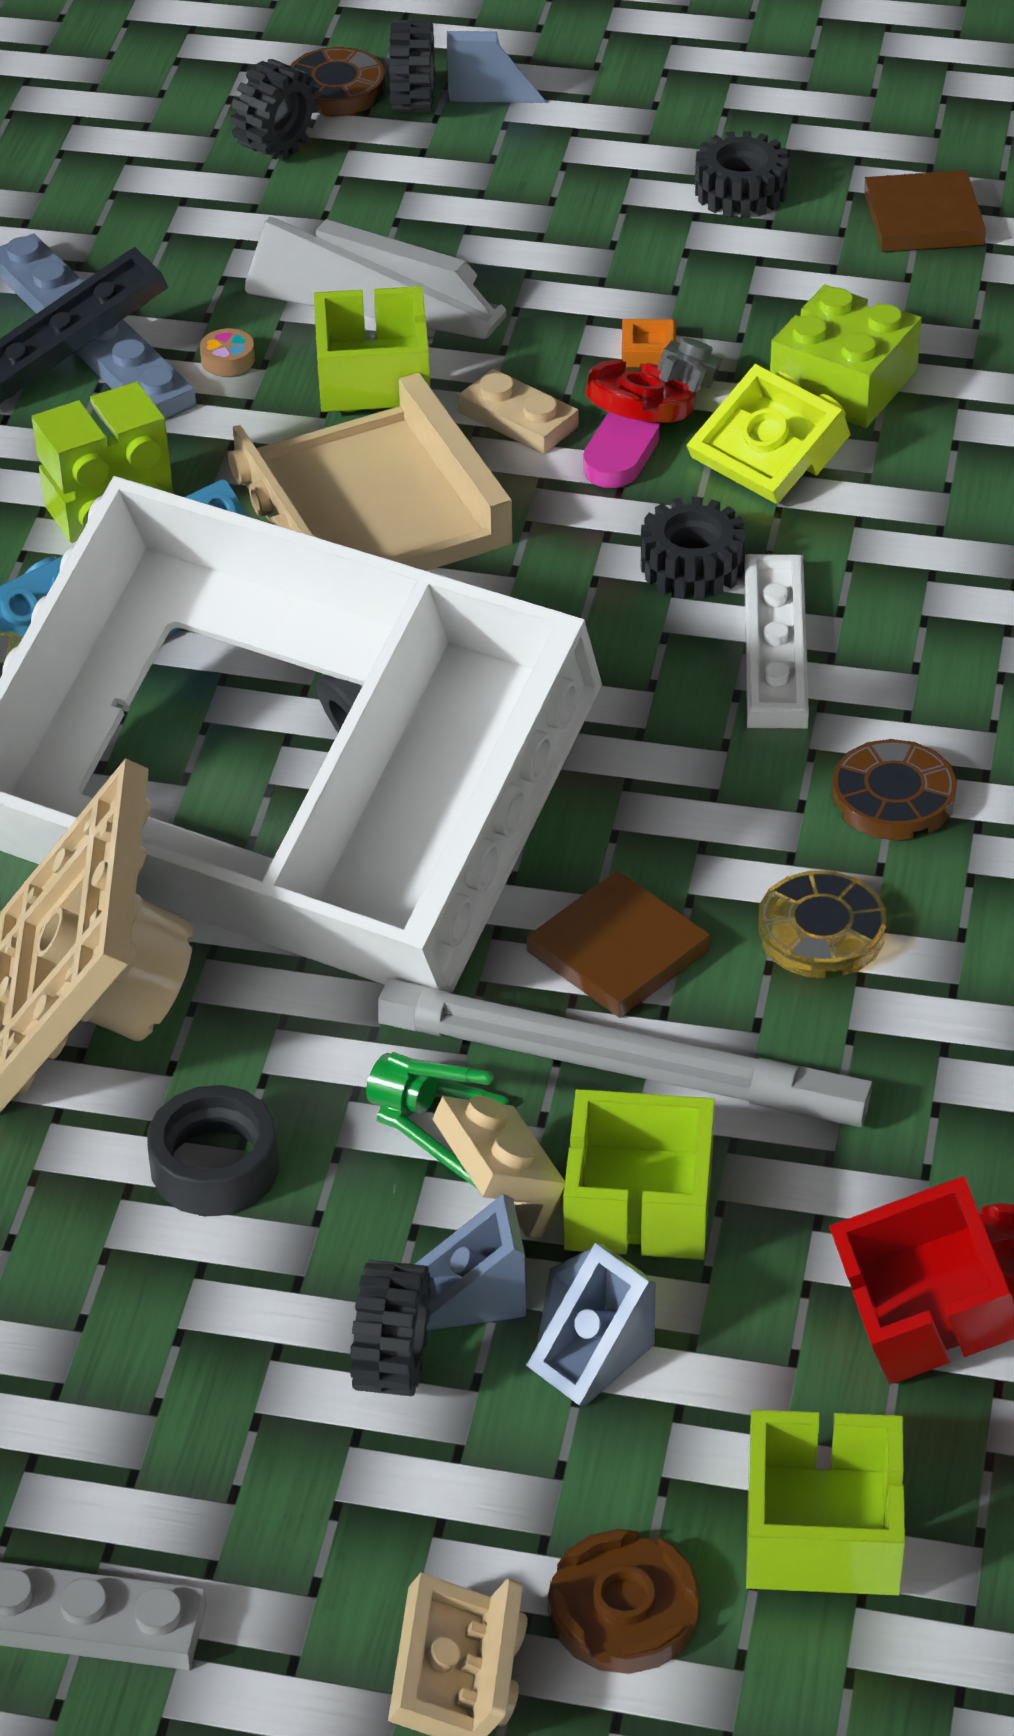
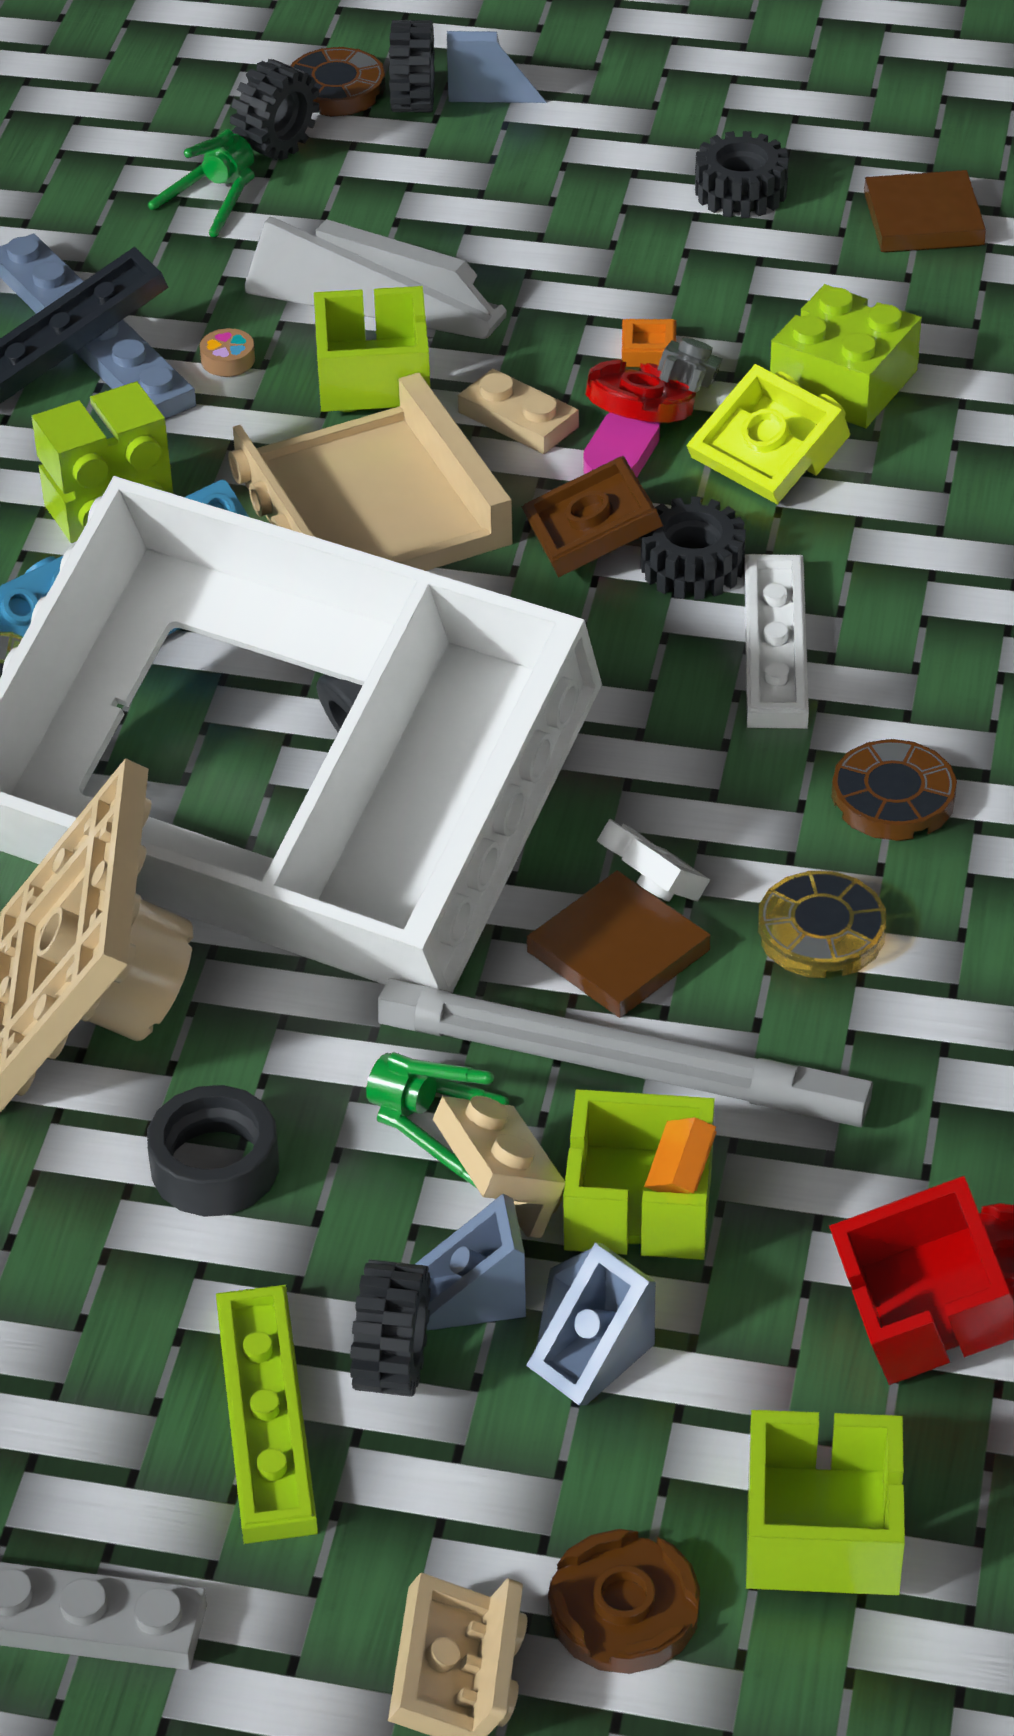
(225, 161): none -> green plant
(266, 1415): none -> lime tile
(591, 516): none -> reddish brown tile
(659, 869): none -> white plate
(681, 1156): none -> orange tile

